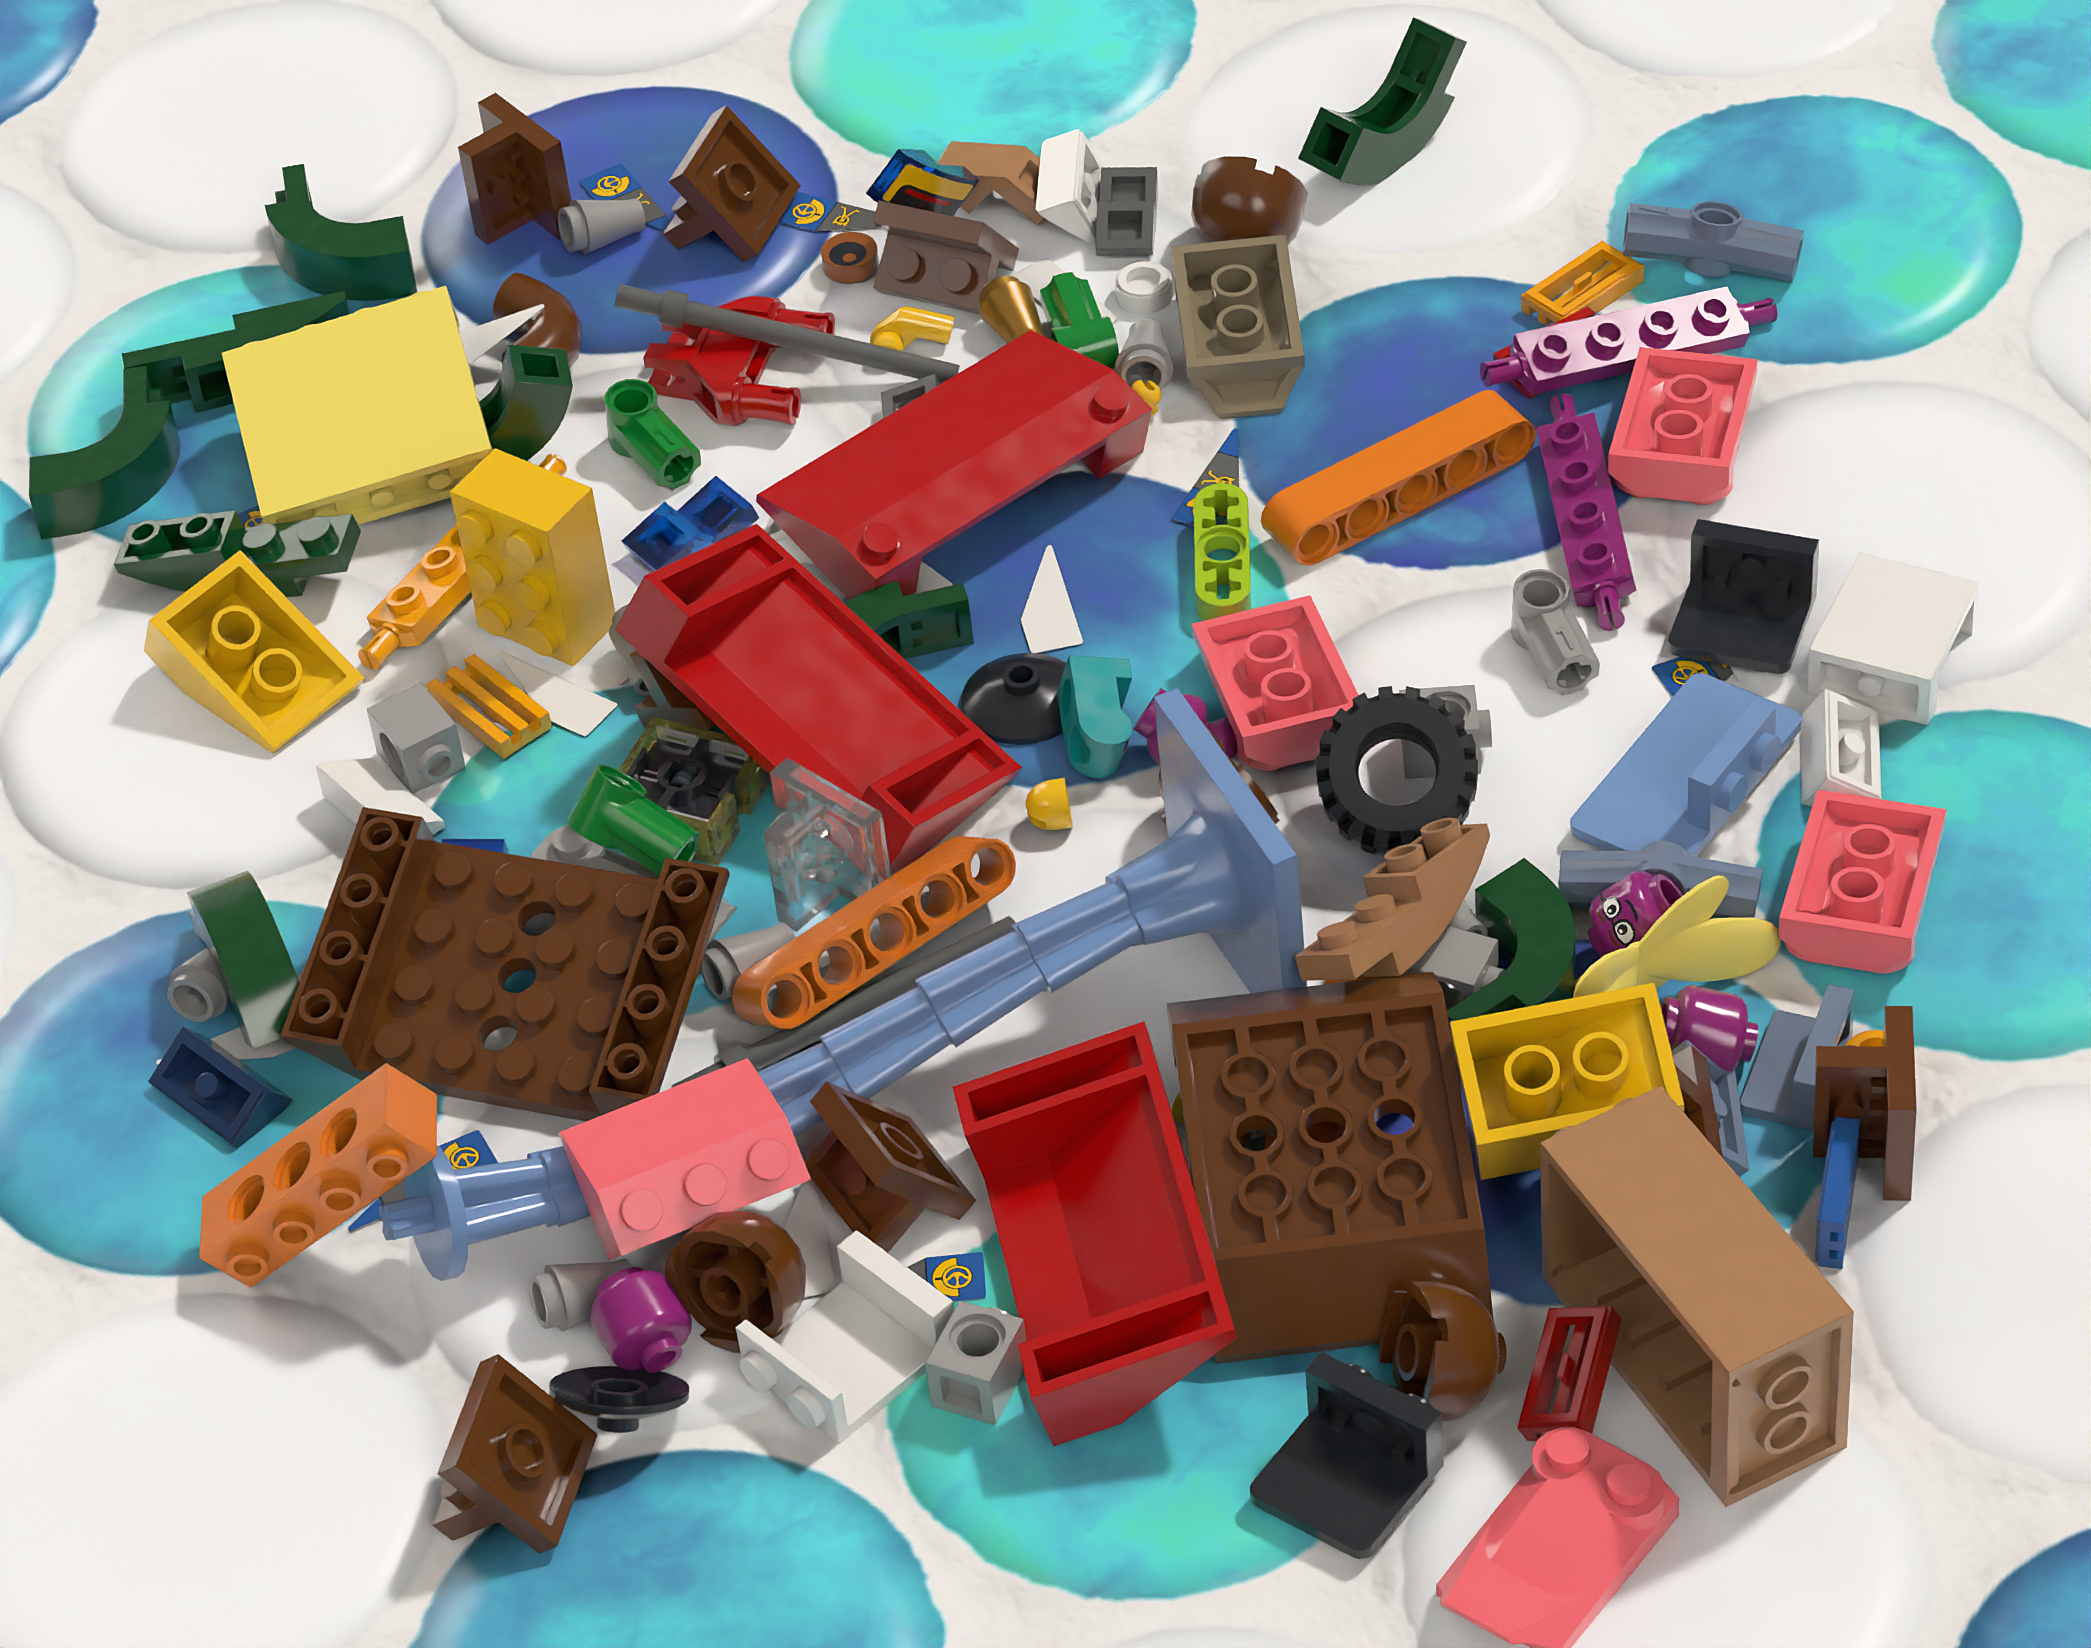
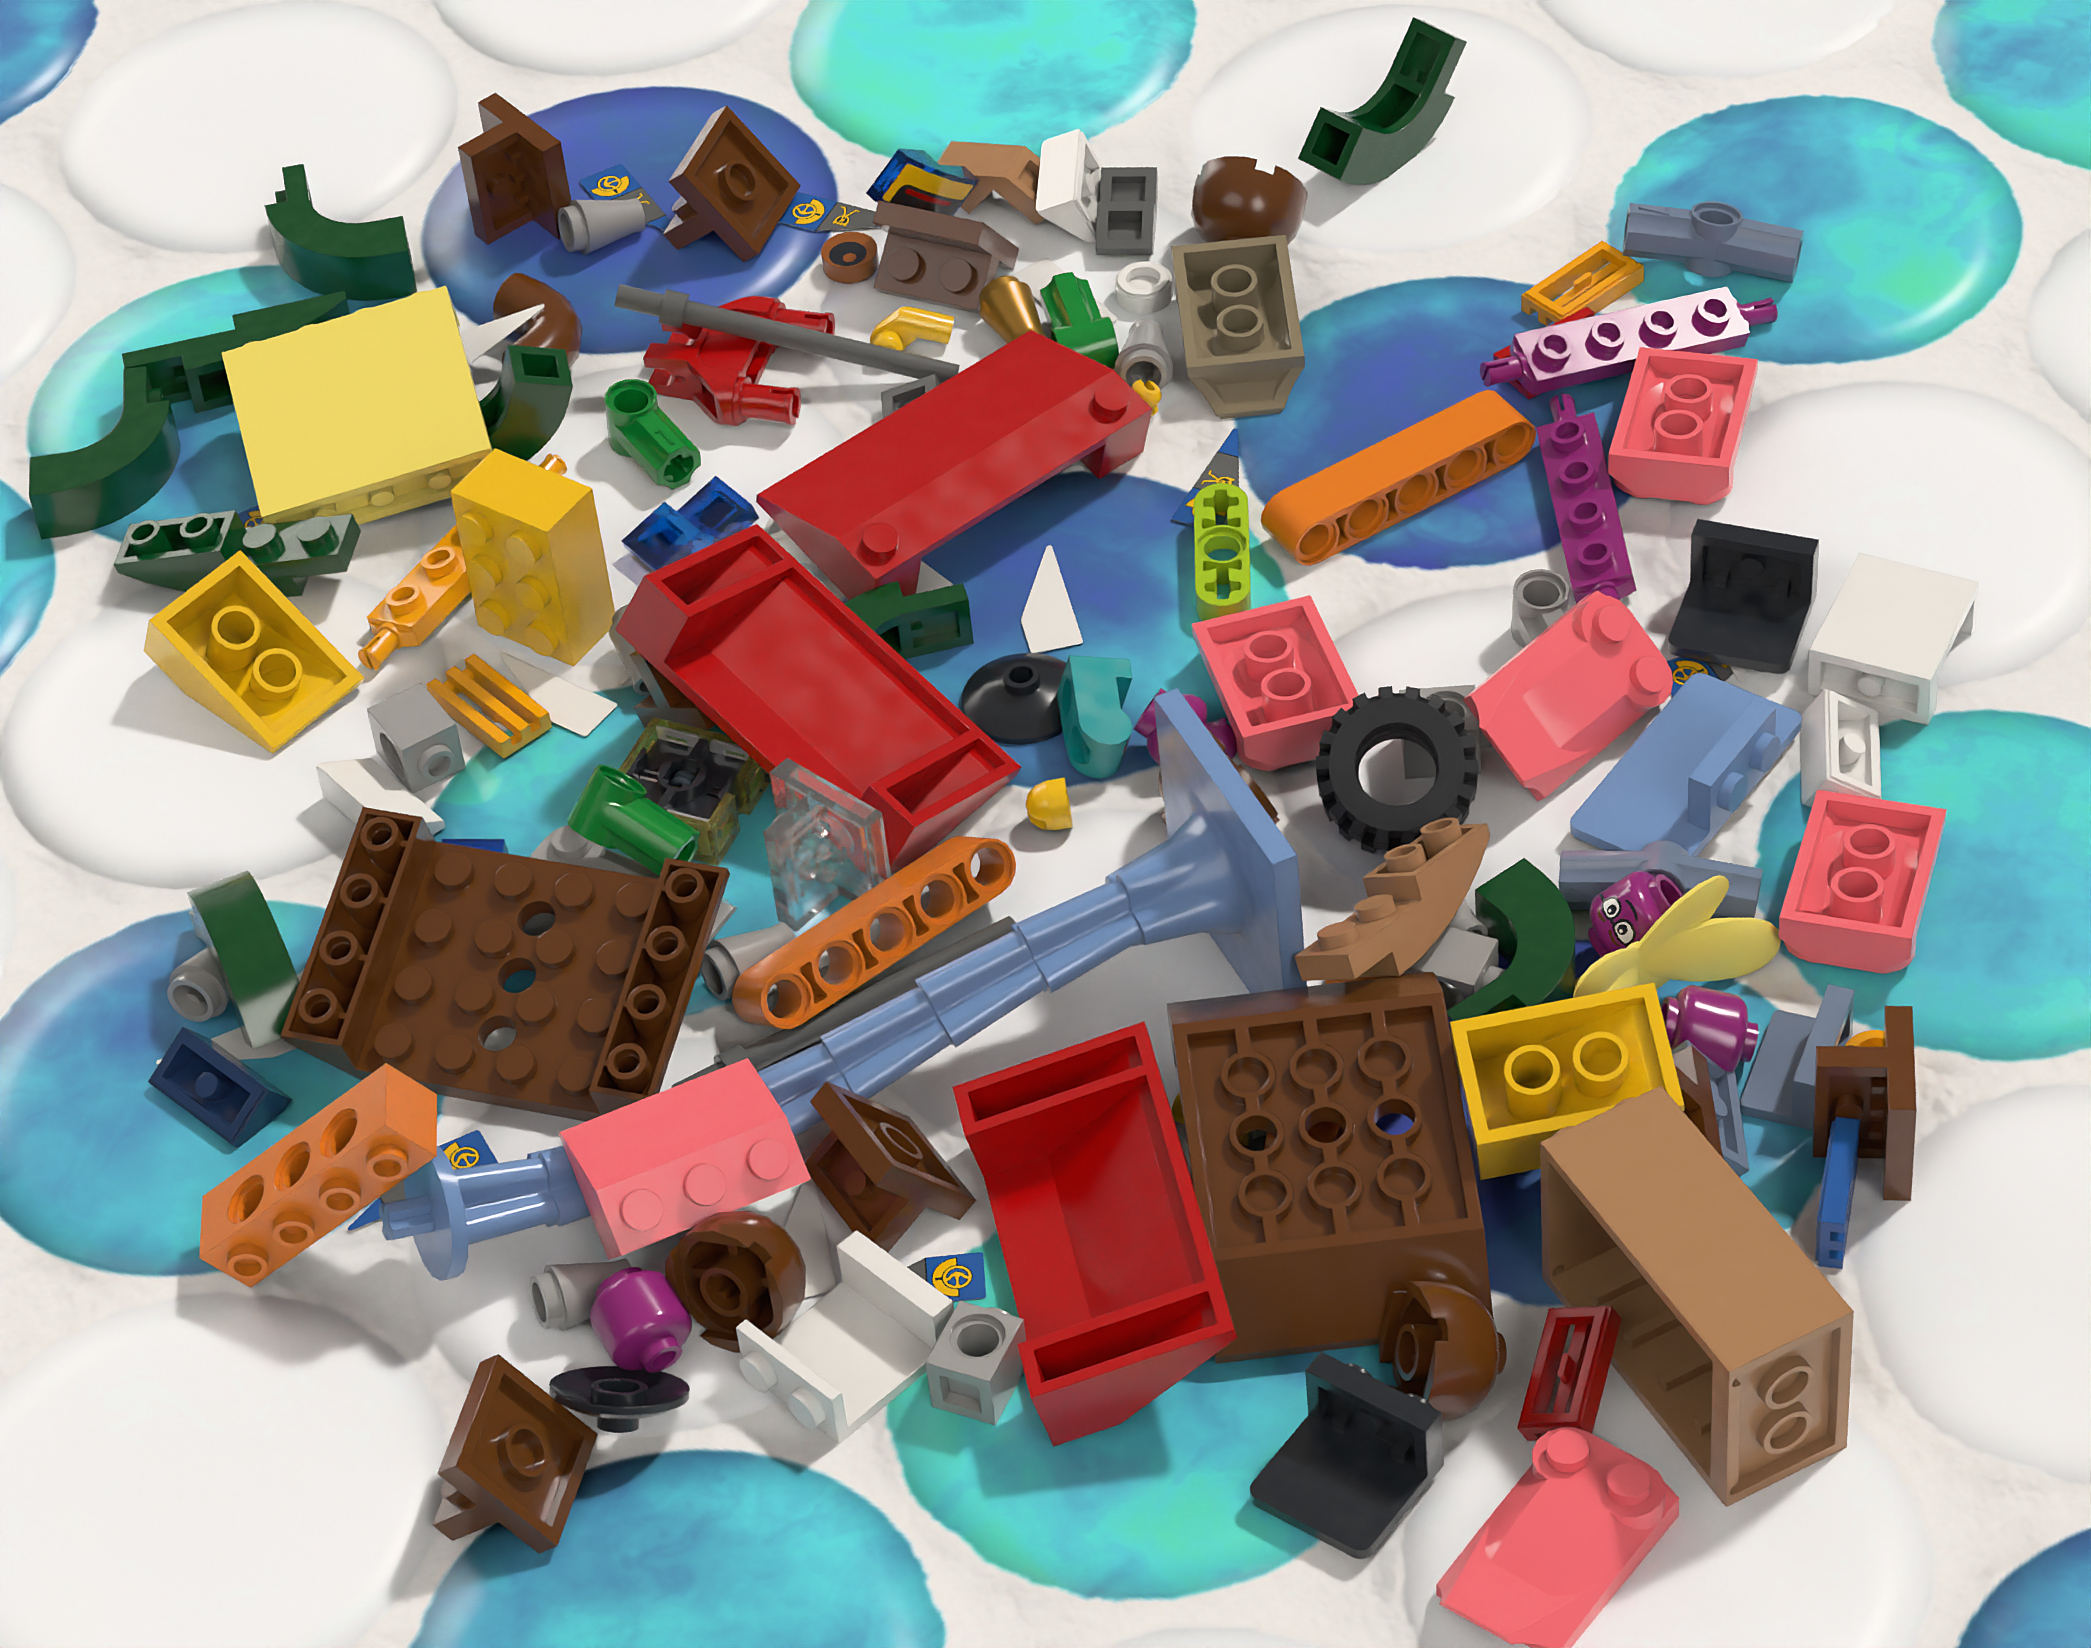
(1571, 692): none -> coral slope

